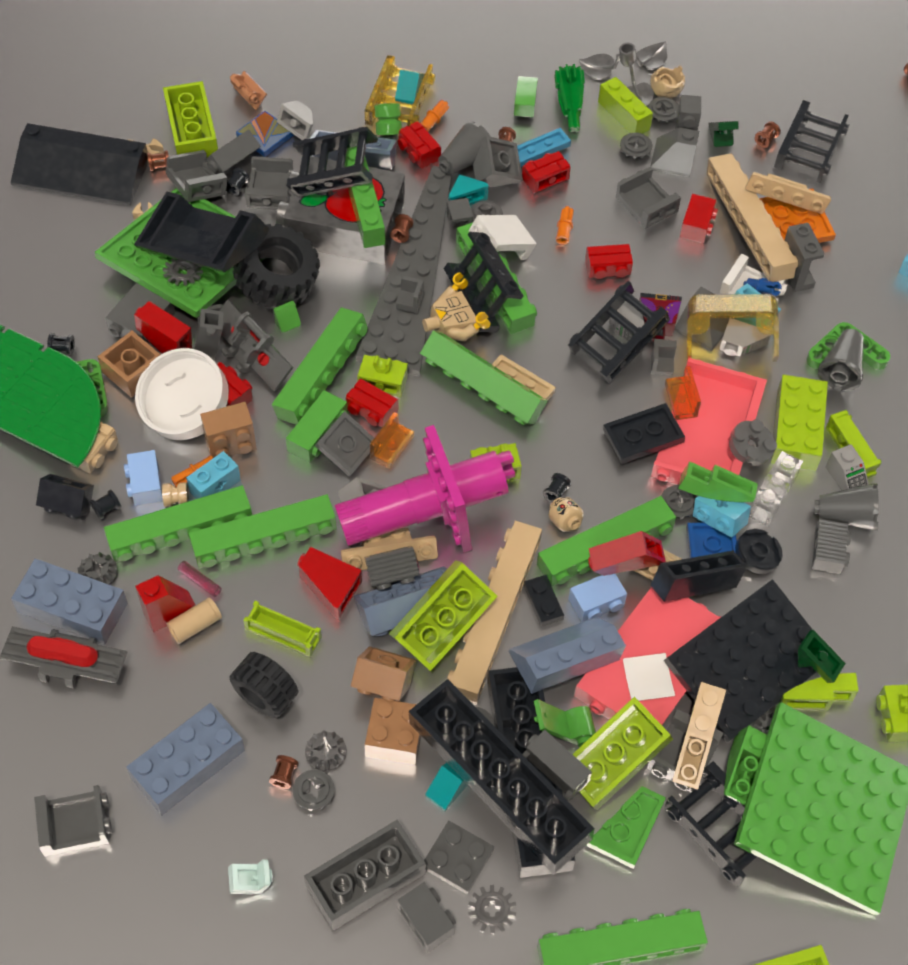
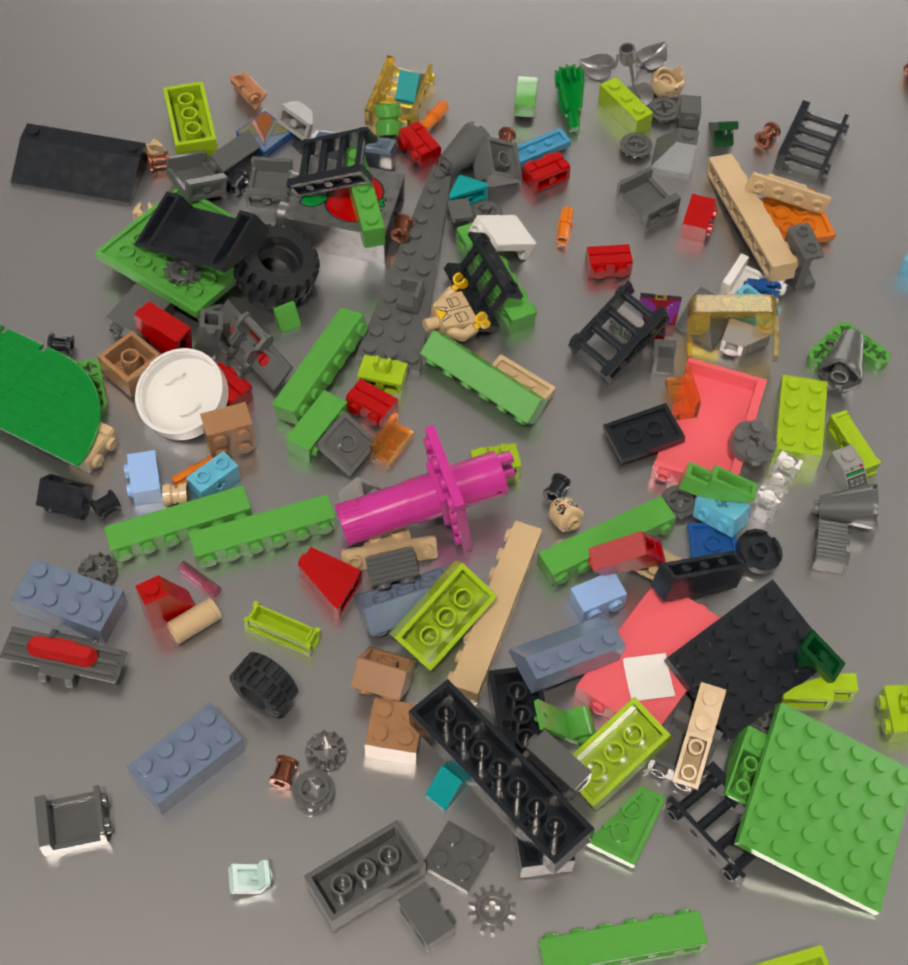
(543, 600): black plate -> none

